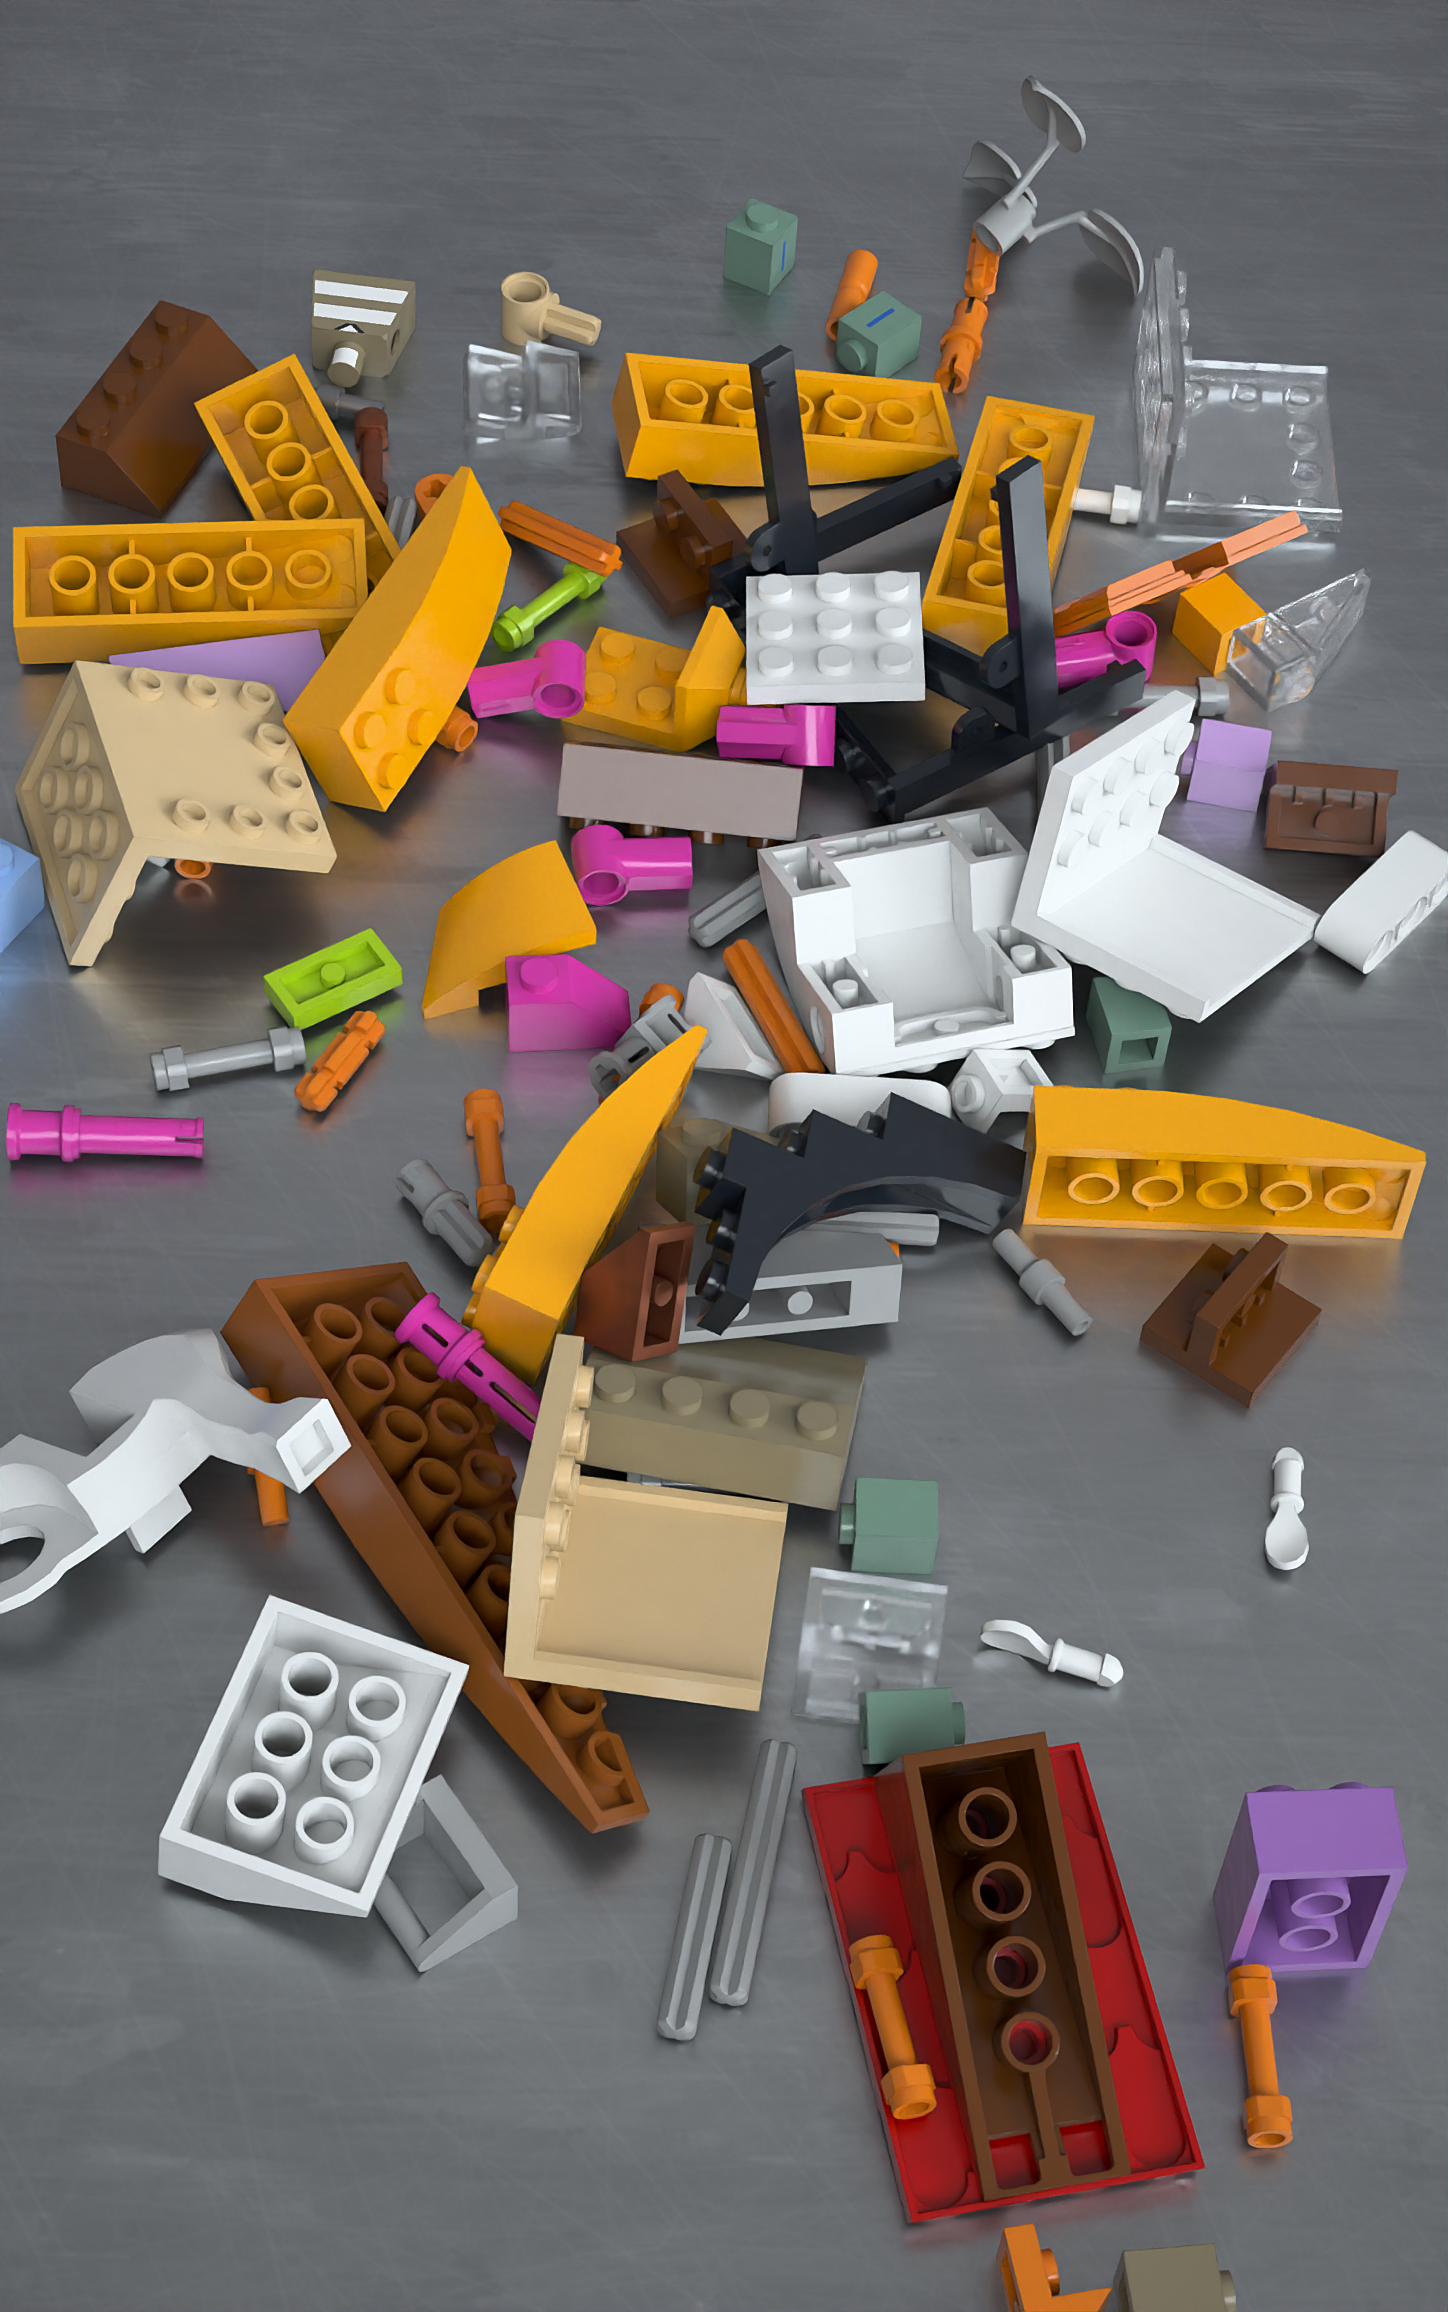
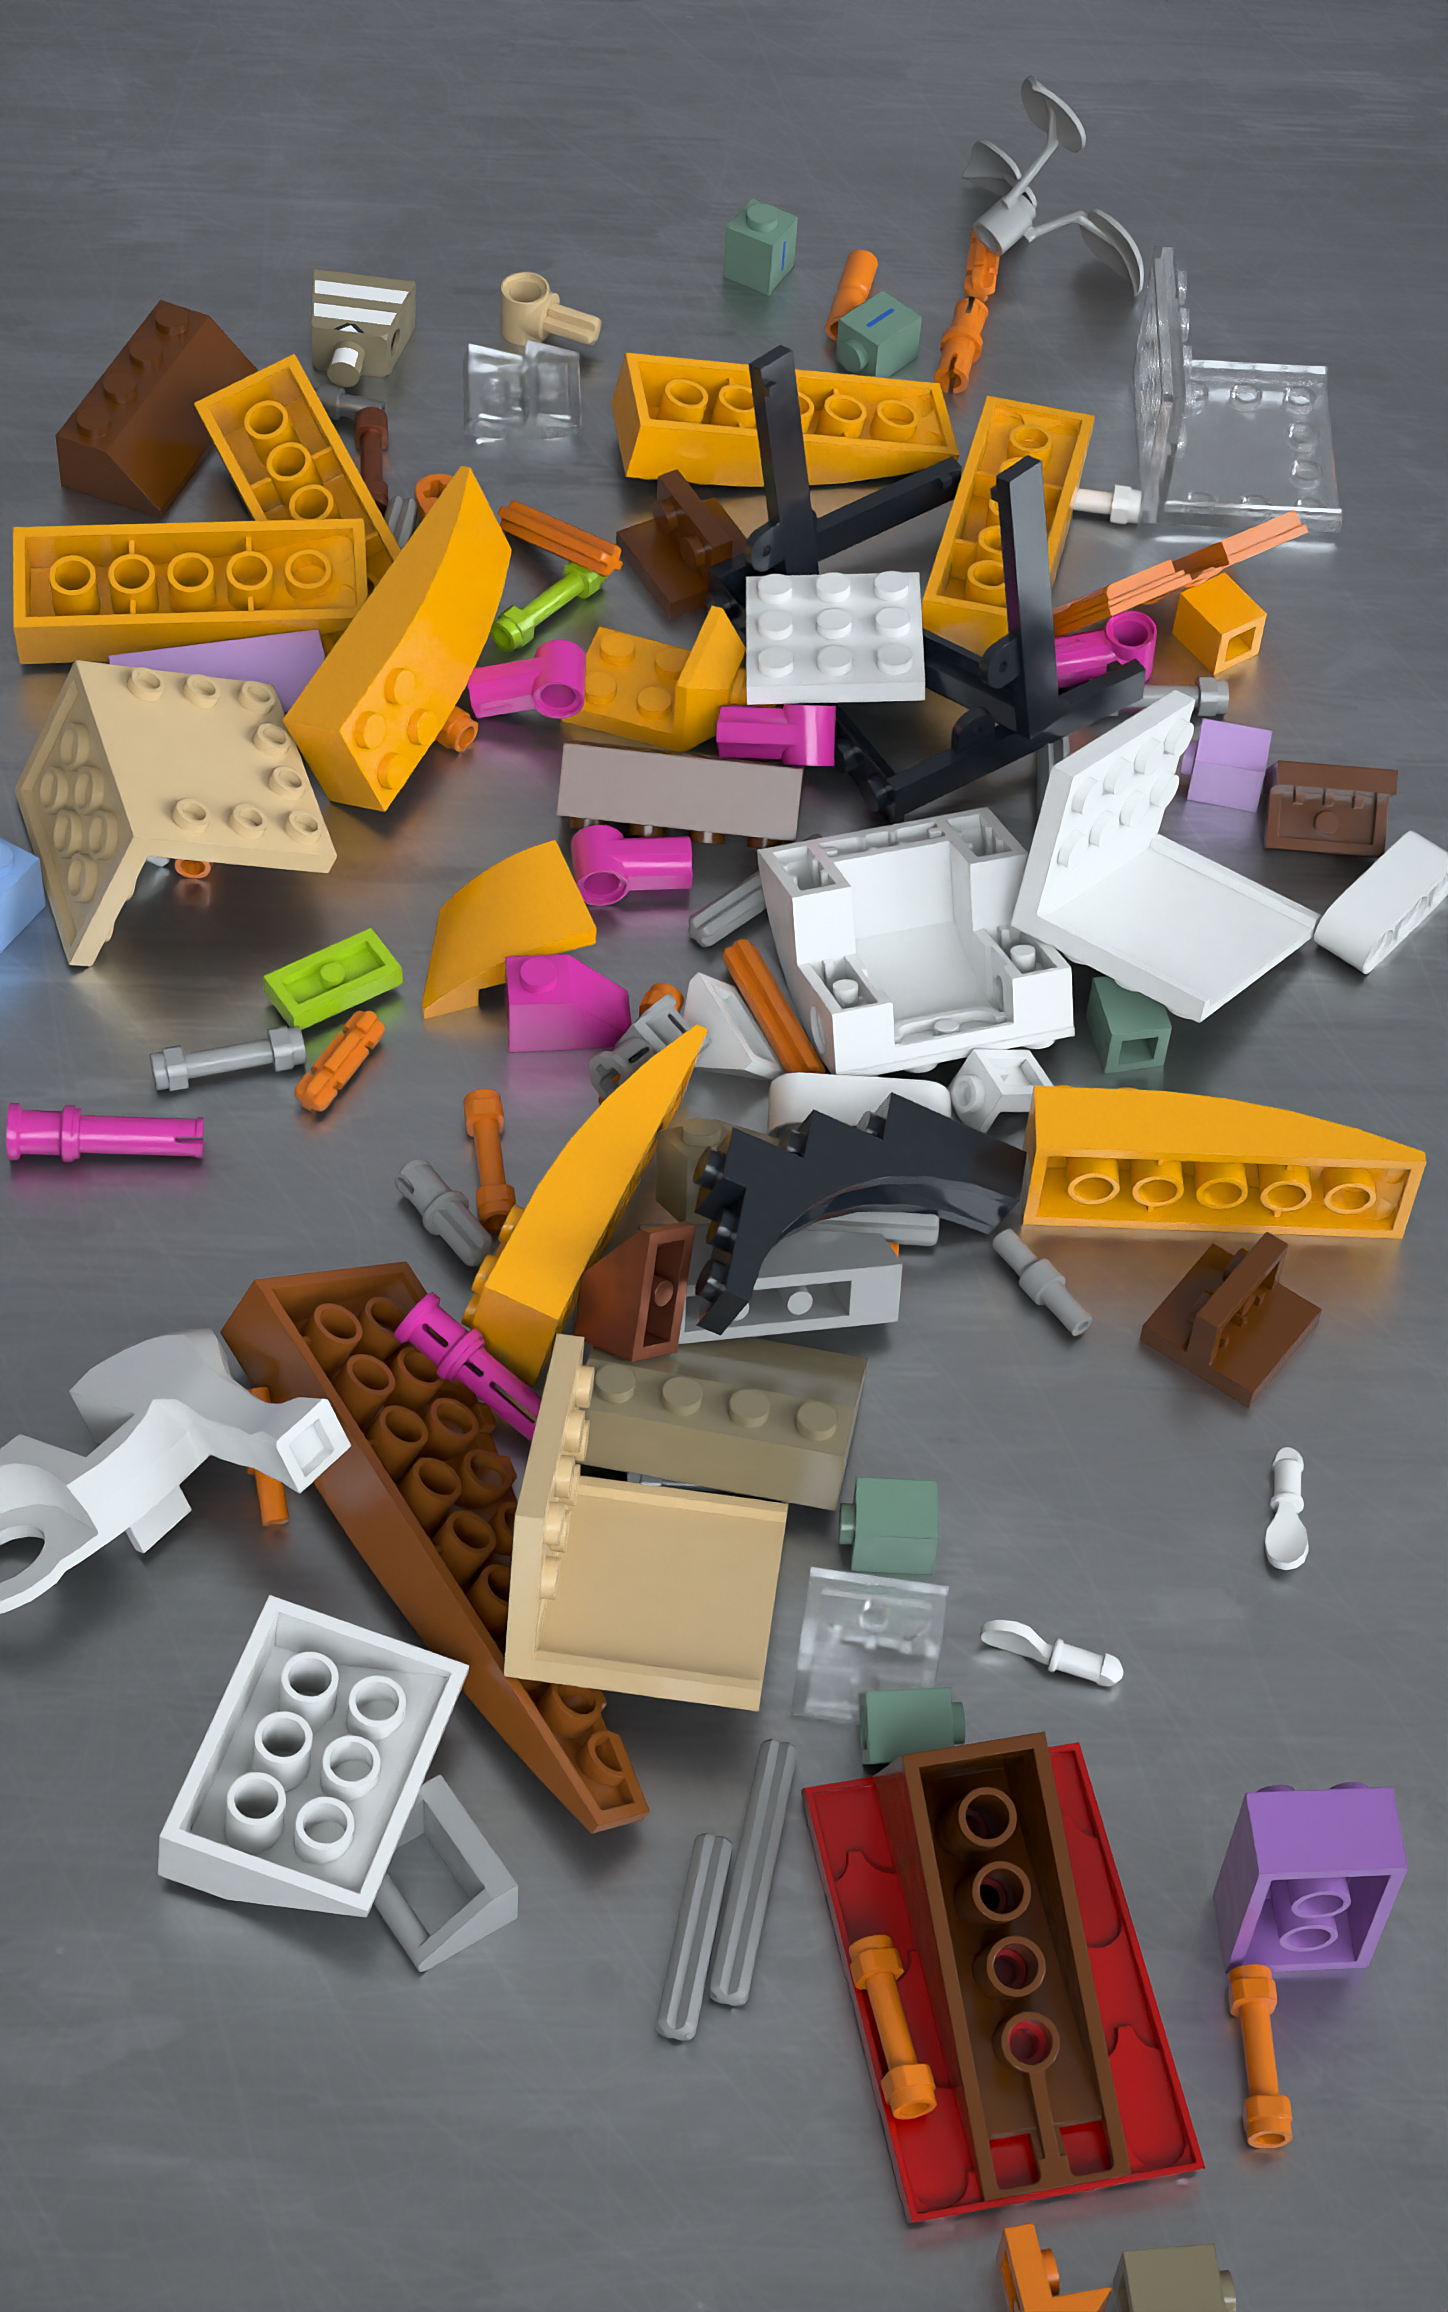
(1290, 648): clear slope -> none

